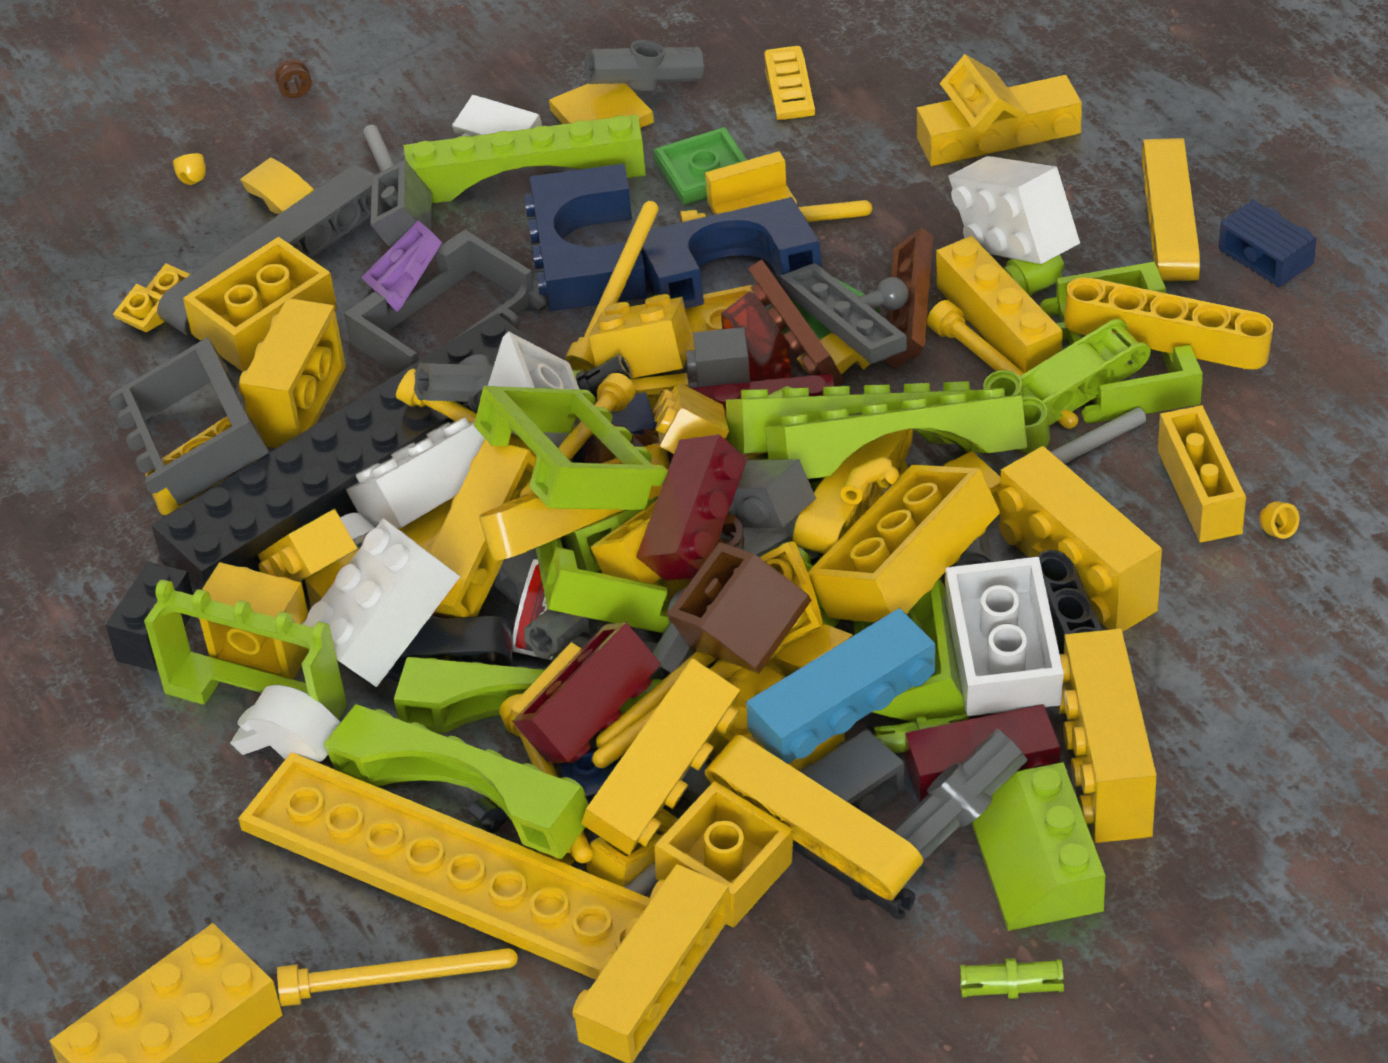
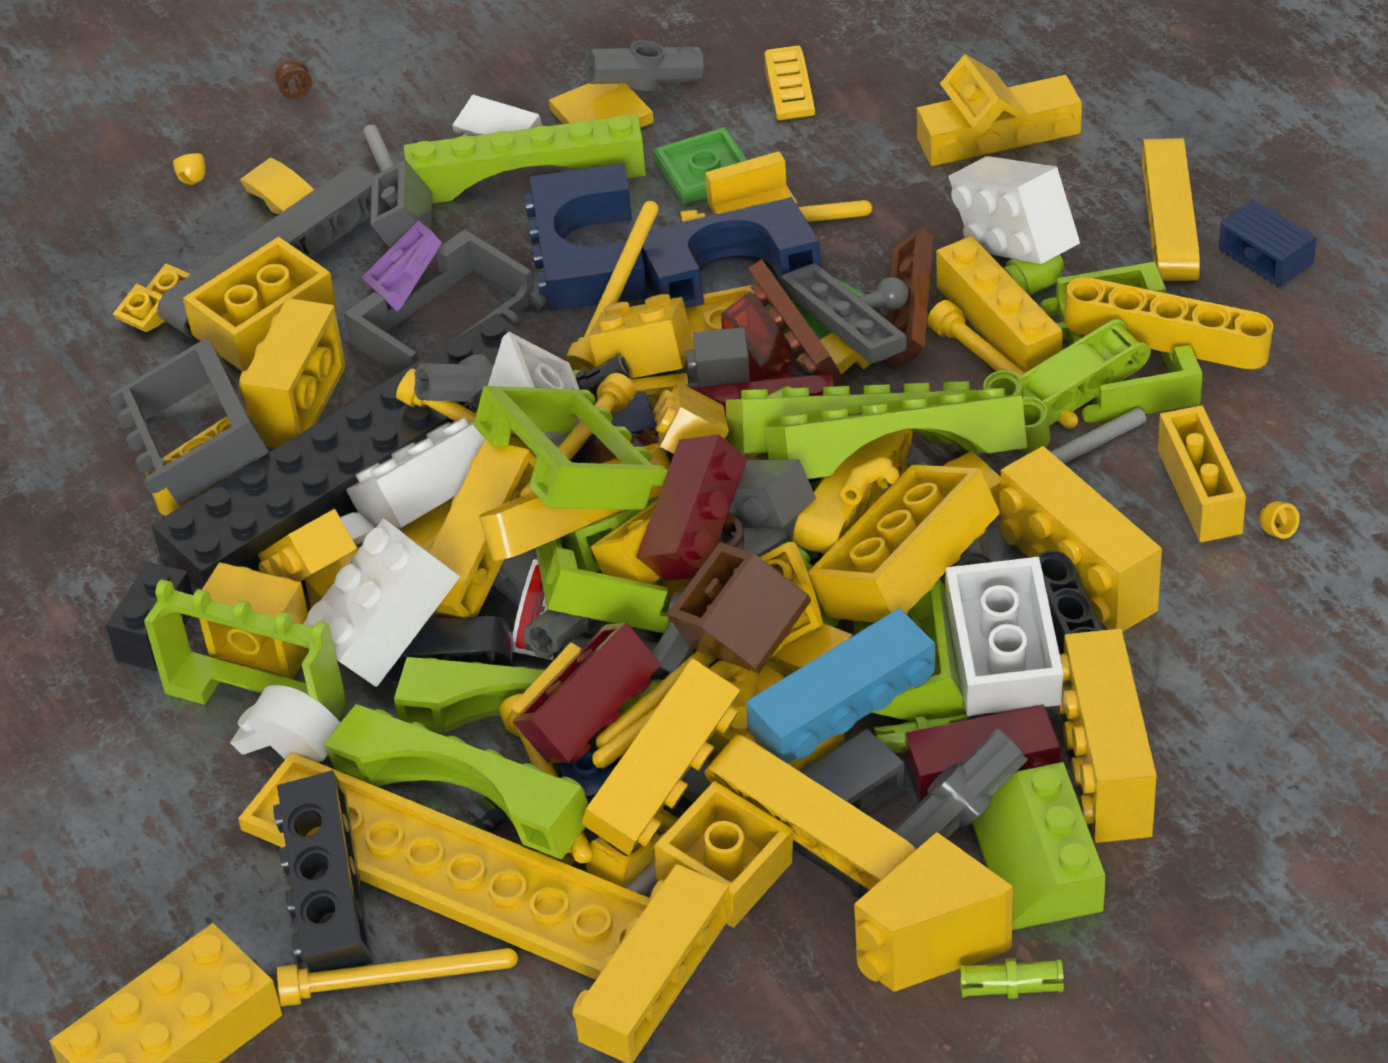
(345, 937): none -> black brick
(932, 917): none -> yellow slope

